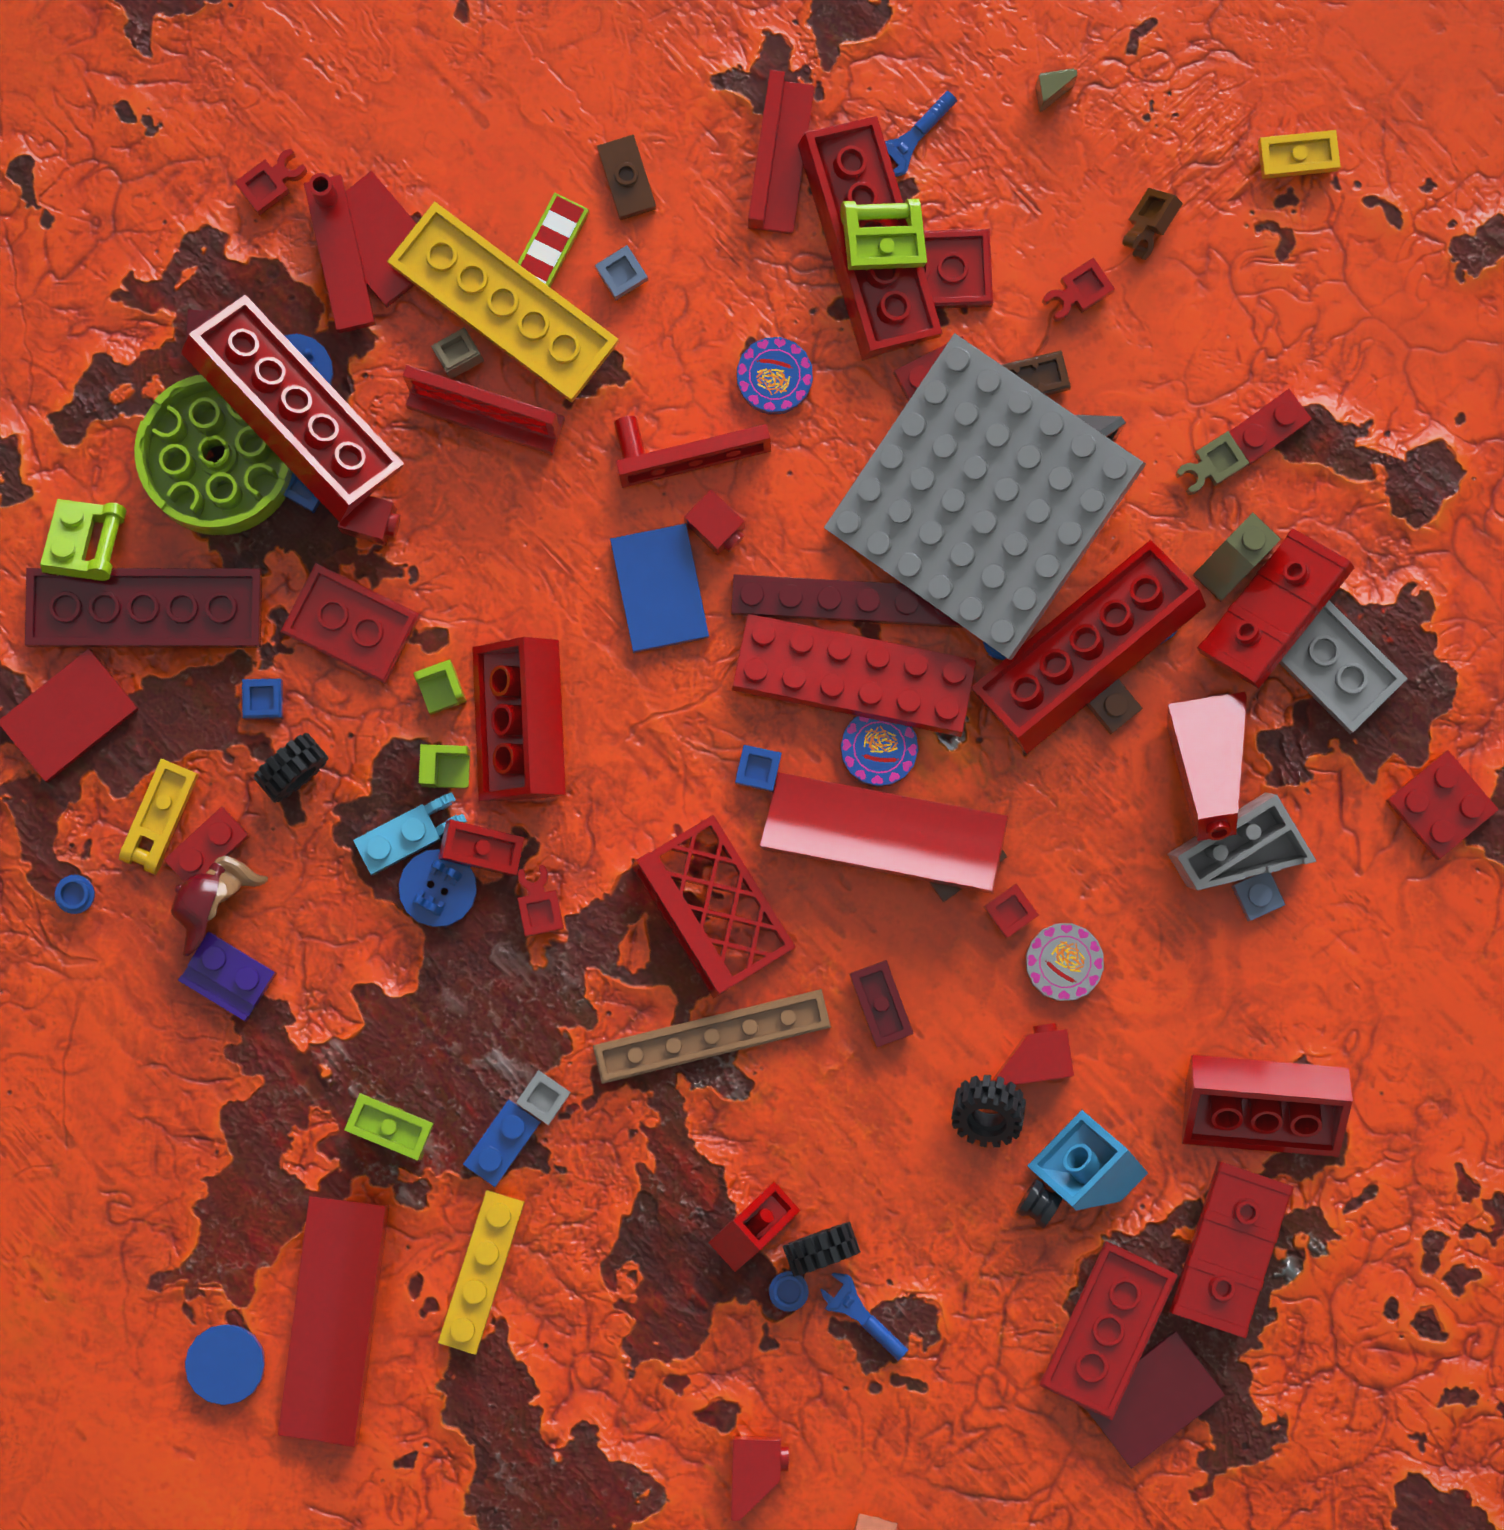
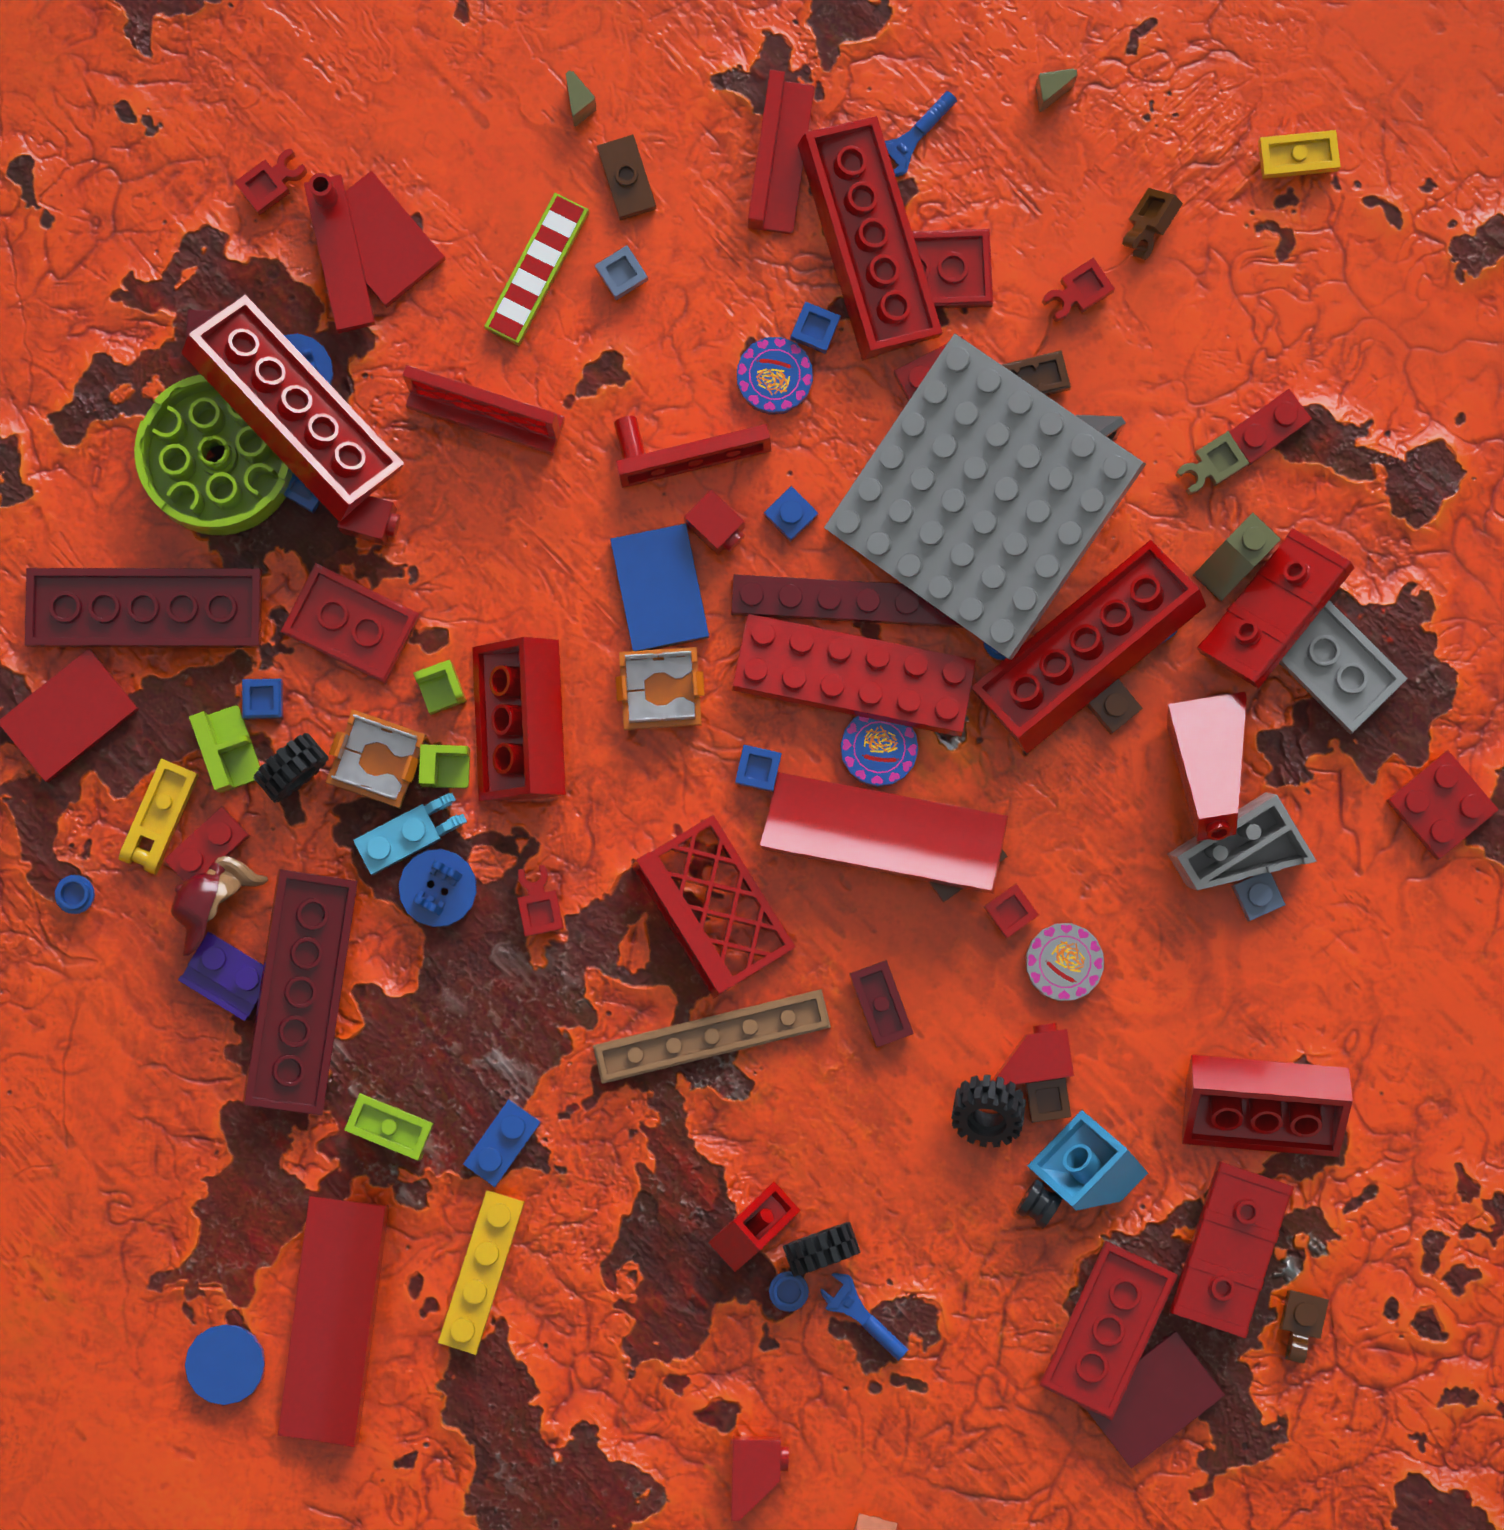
(71, 535): lime plate -> none
(226, 748): none -> lime panel
(300, 992): none -> dark red plate
(375, 758): none -> piece
(457, 353): dark tan tile -> none
(481, 848): red plate -> none
(503, 301): yellow plate -> none
(543, 1097): light grey plate -> none
(580, 97): none -> olive slope
(660, 688): none -> piece
(790, 513): none -> blue plate
(815, 327): none -> blue plate
(884, 246): lime plate -> none
(1048, 1100): none -> reddish brown plate
(1303, 1317): none -> reddish brown plate

